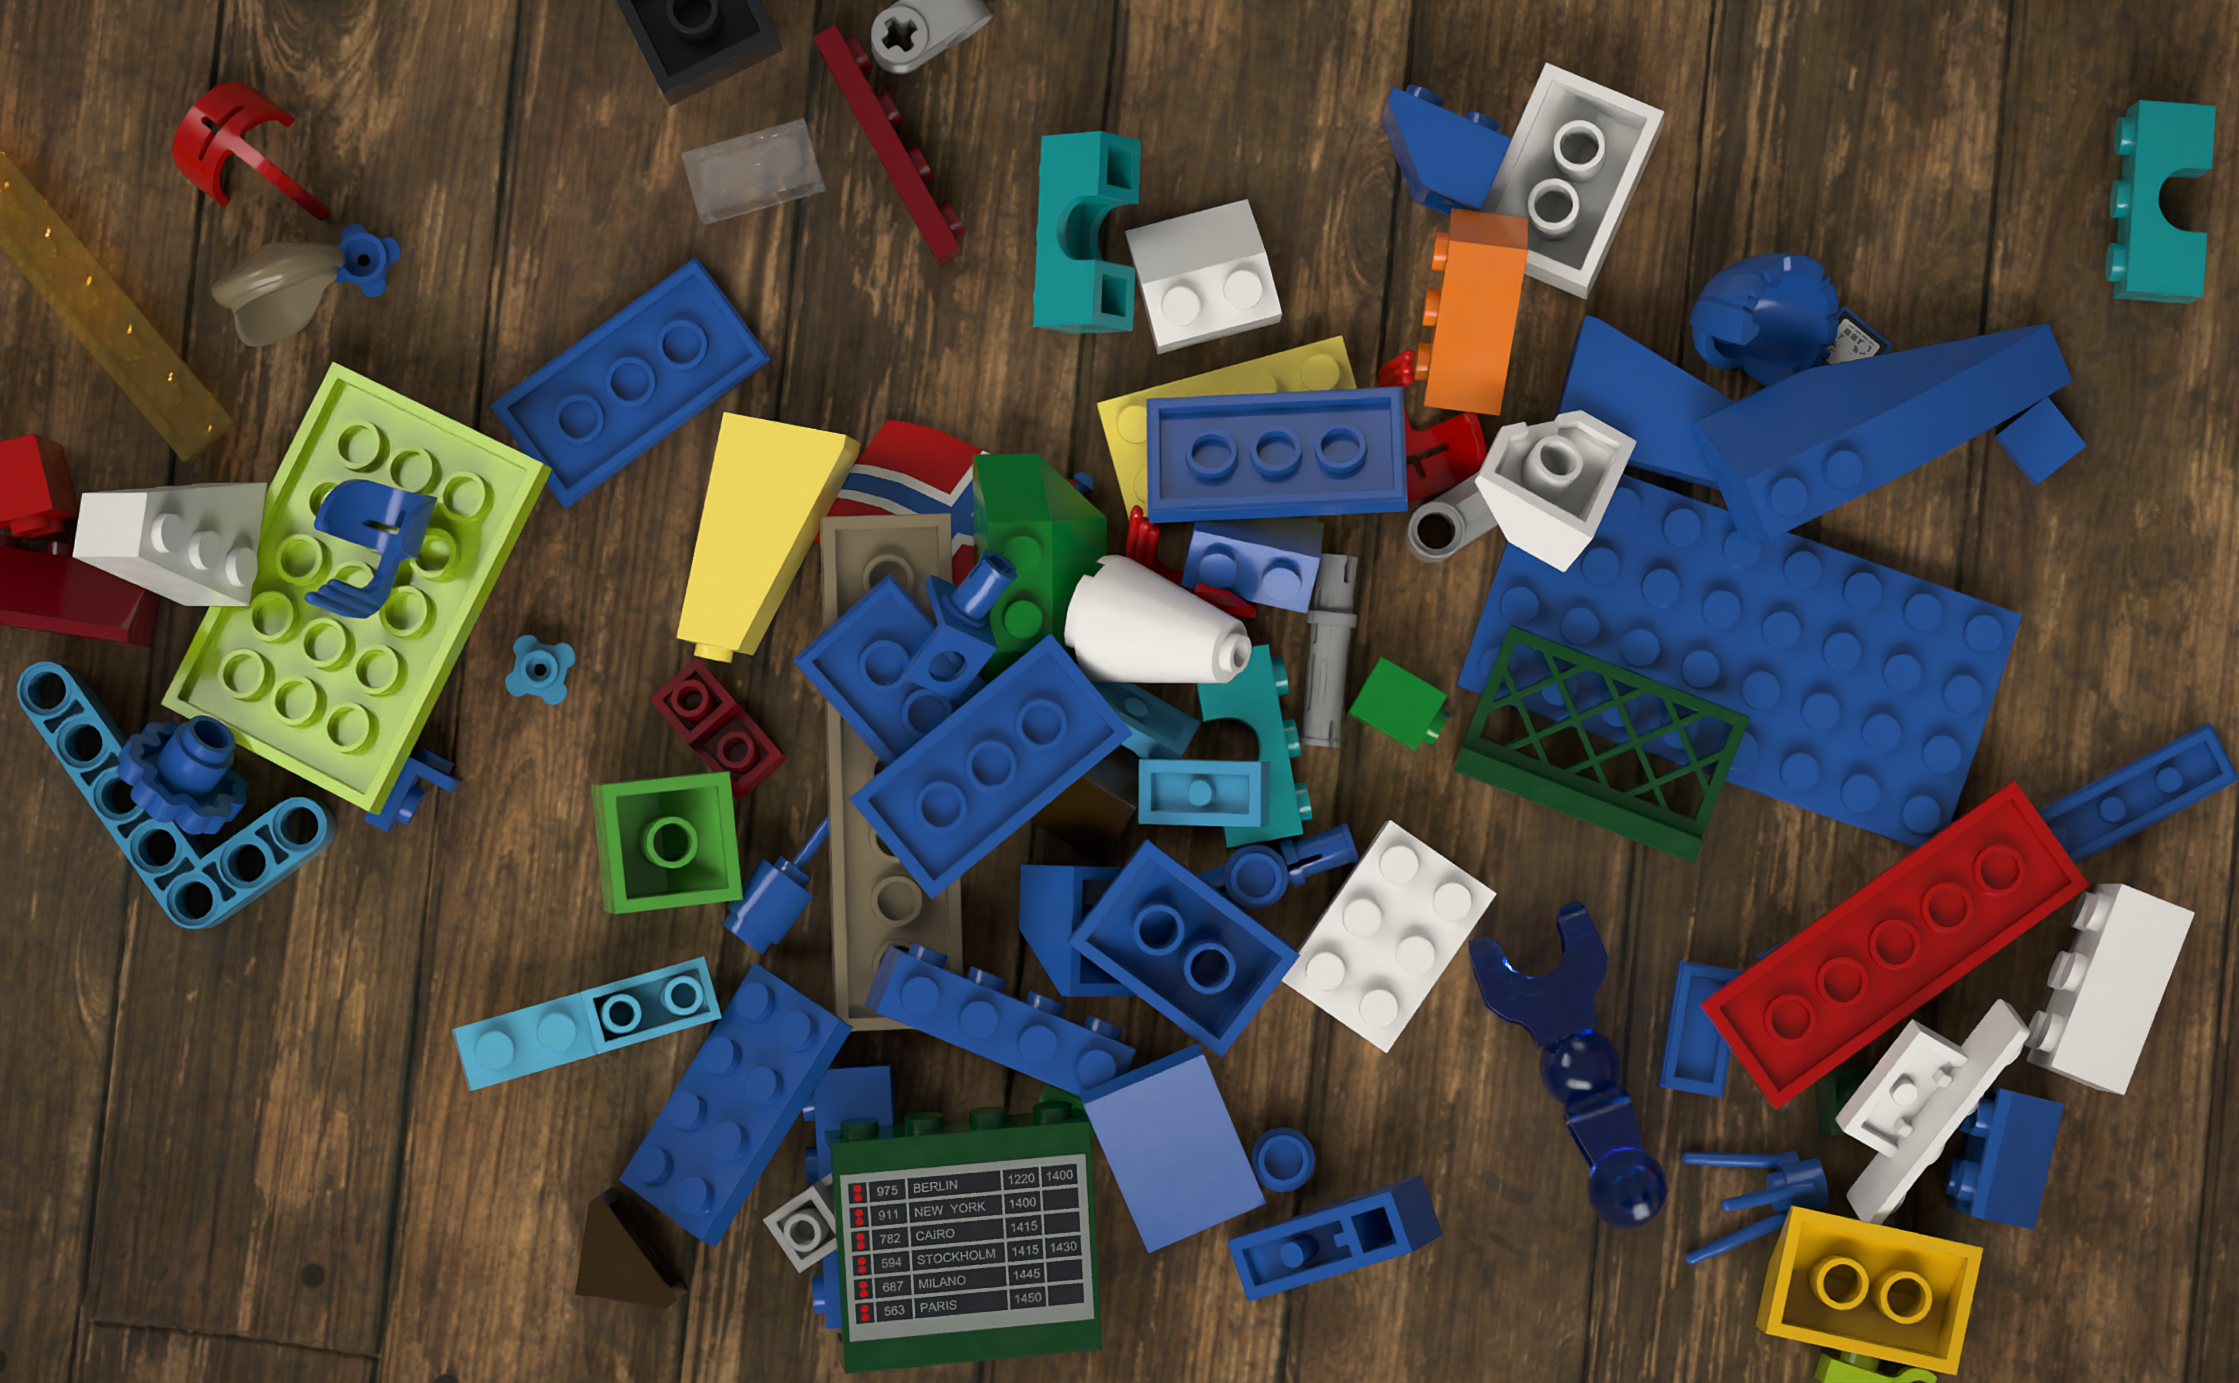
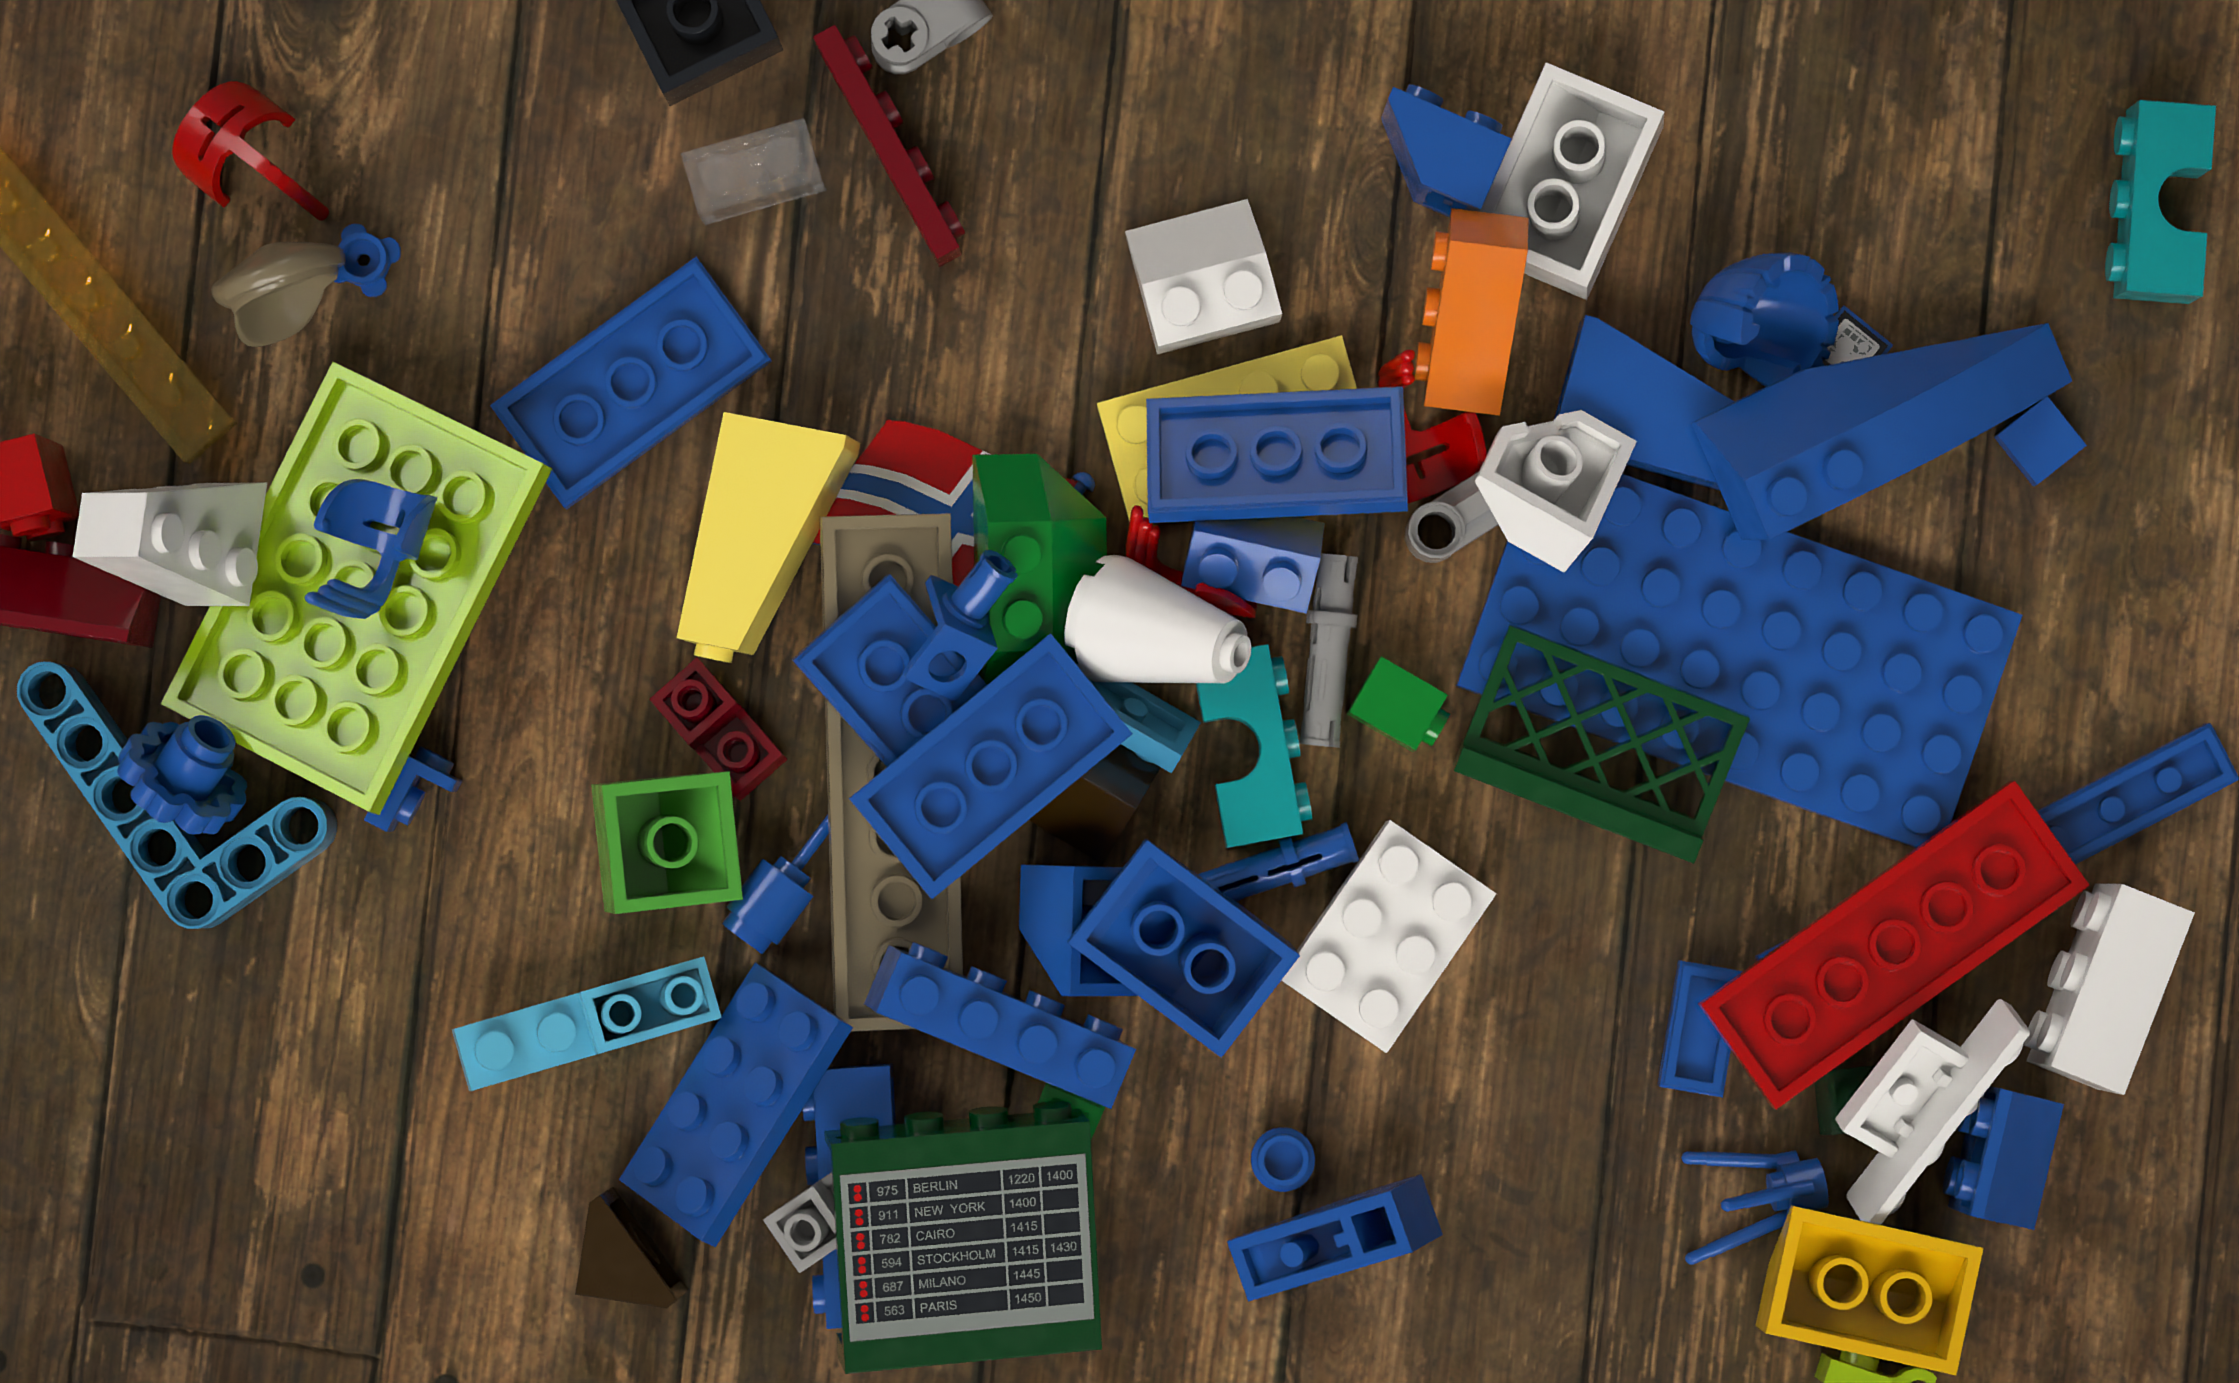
(550, 685): dark azure plate -> none
(1078, 186): teal arch -> none
(1172, 1148): tile -> none
(1204, 792): dark azure plate -> none
(1255, 876): blue plate -> none
(1578, 1064): clear blue piece -> none

